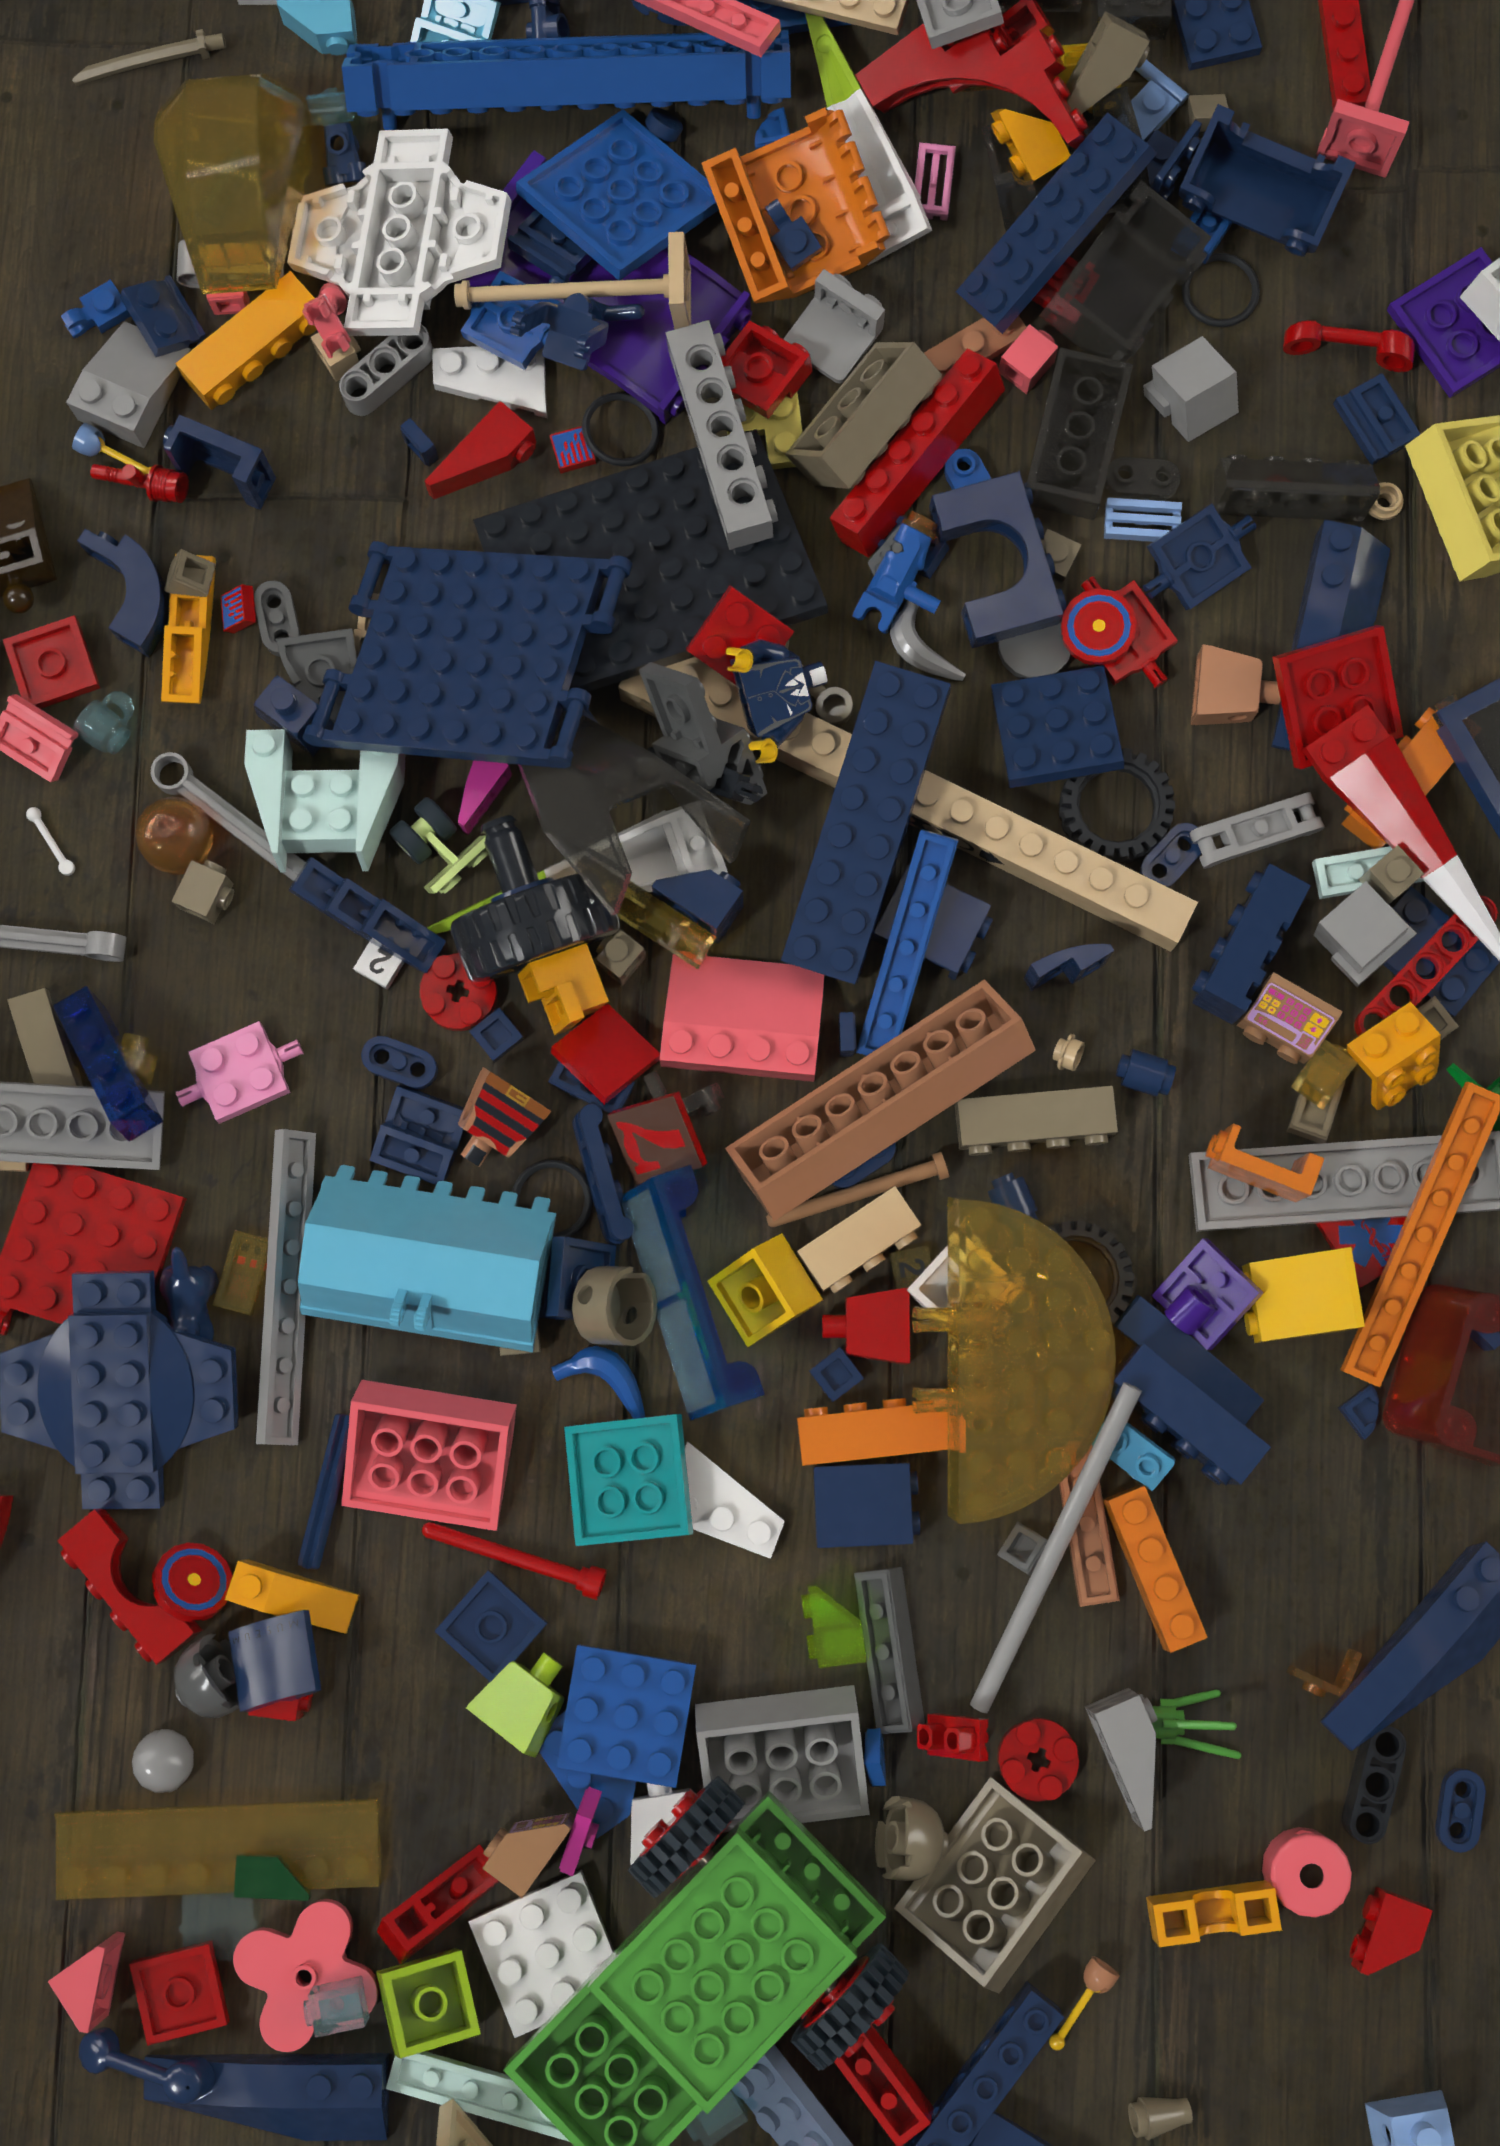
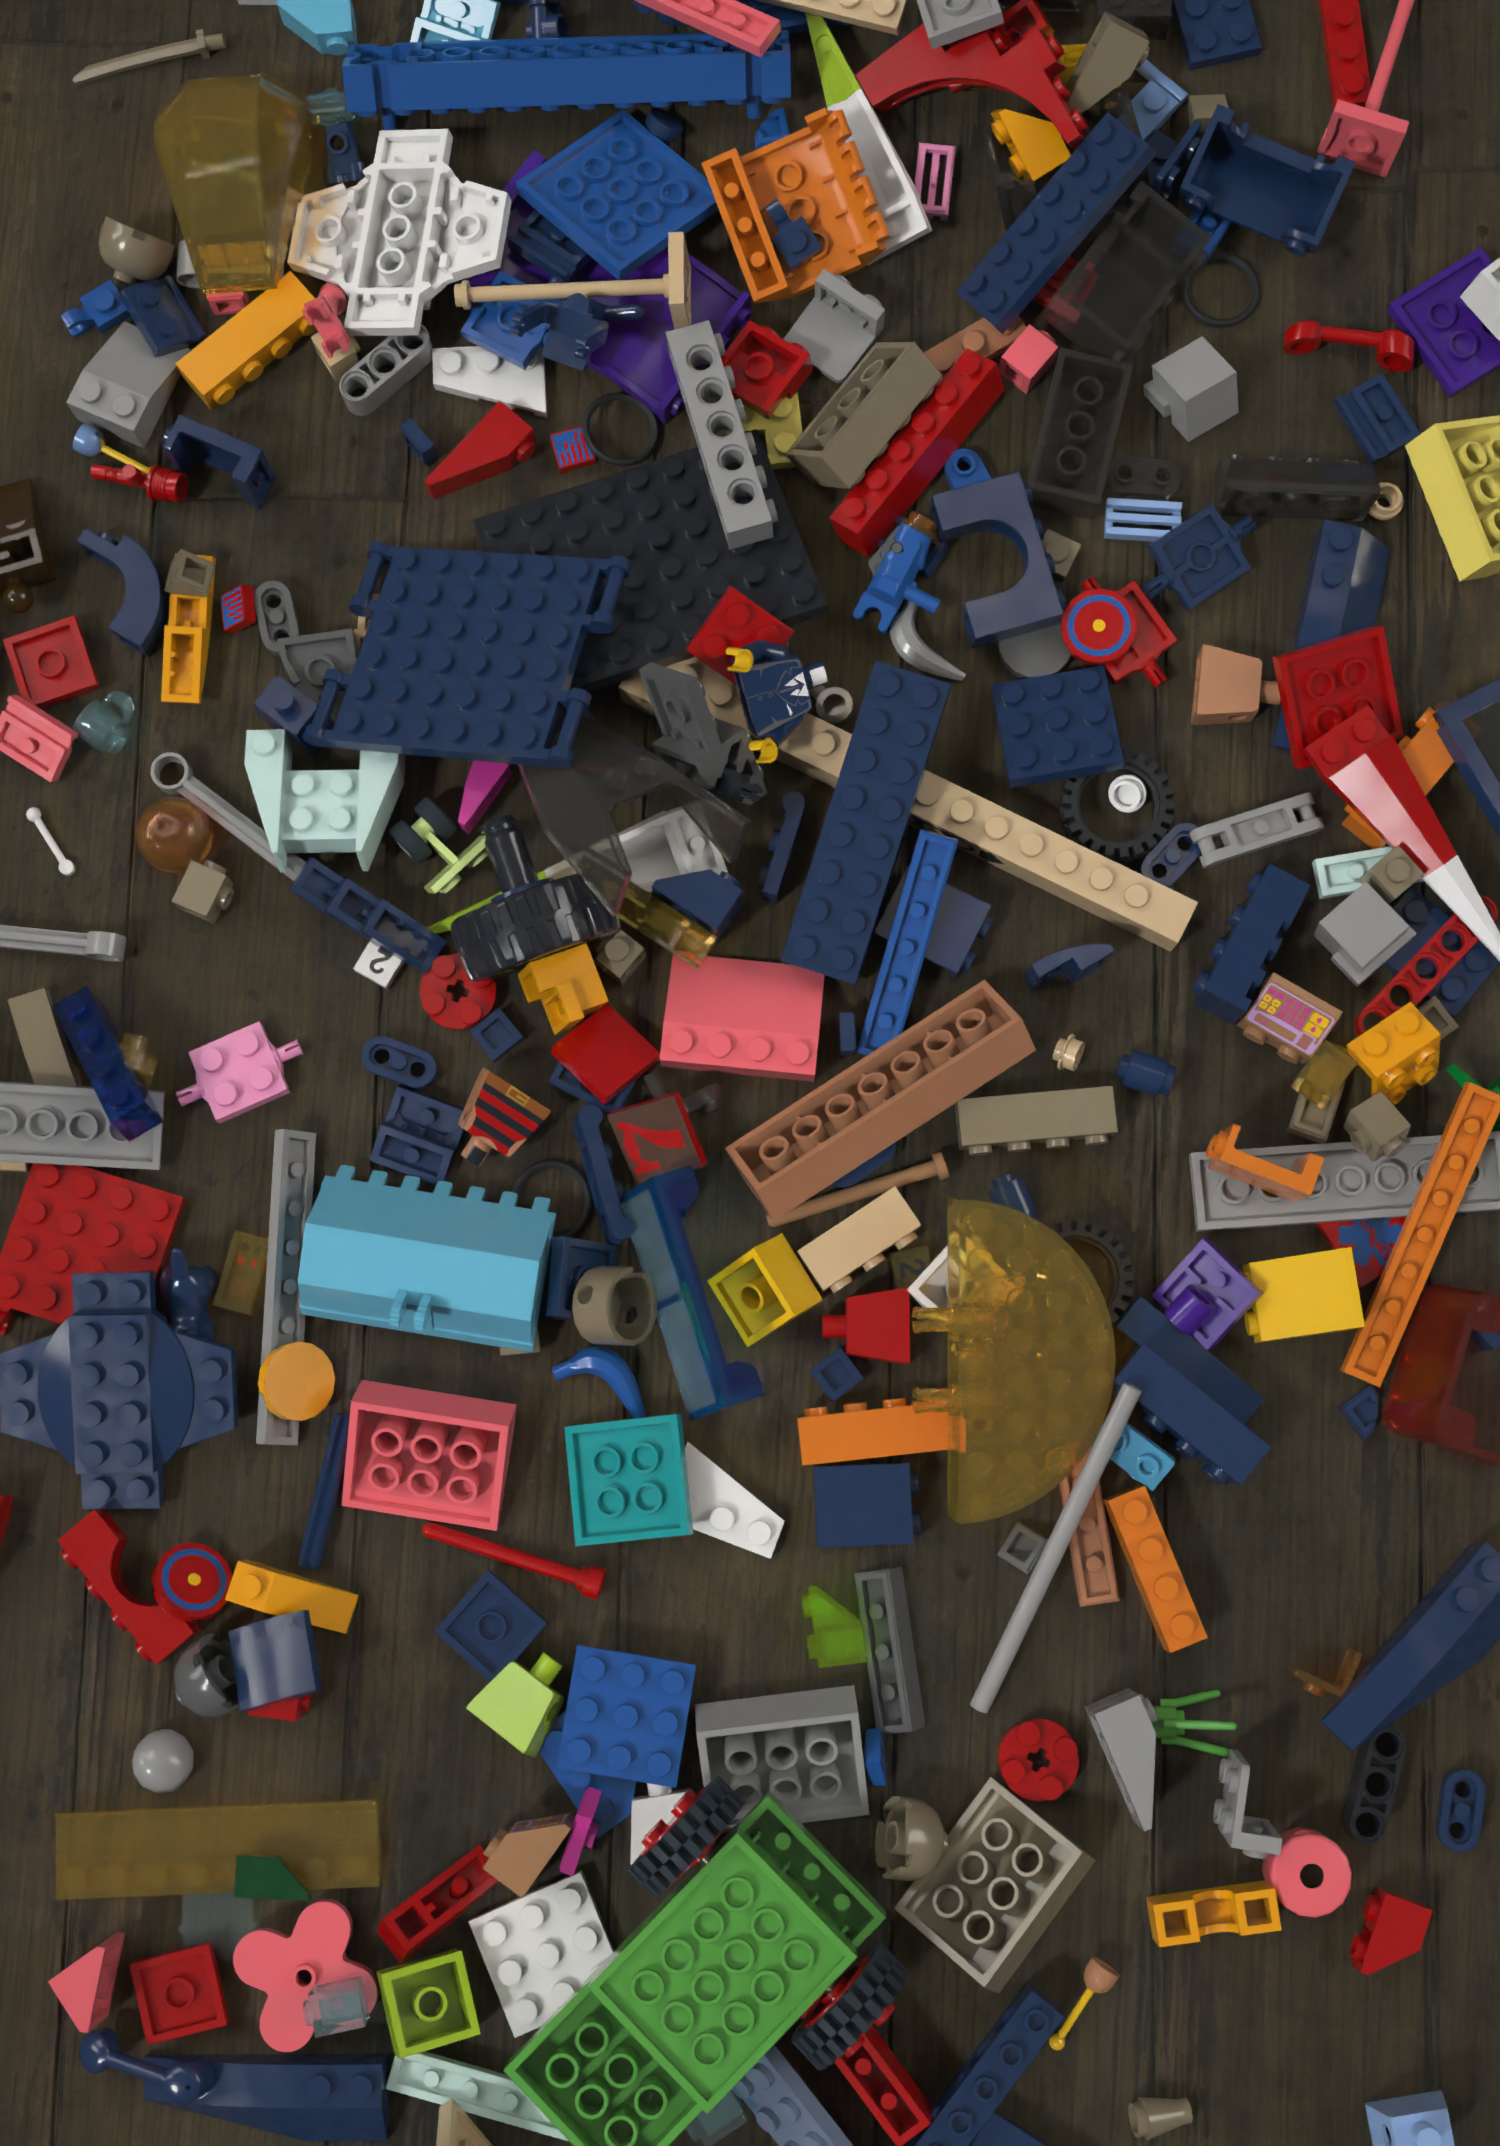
(133, 252): none -> dark tan cylinder
(296, 1381): none -> light orange tile
(782, 845): none -> dark blue plate
(954, 1737): red hips -> none
(1127, 793): none -> white plate
(1249, 1833): none -> light grey bracket
(1377, 1127): none -> dark tan brick

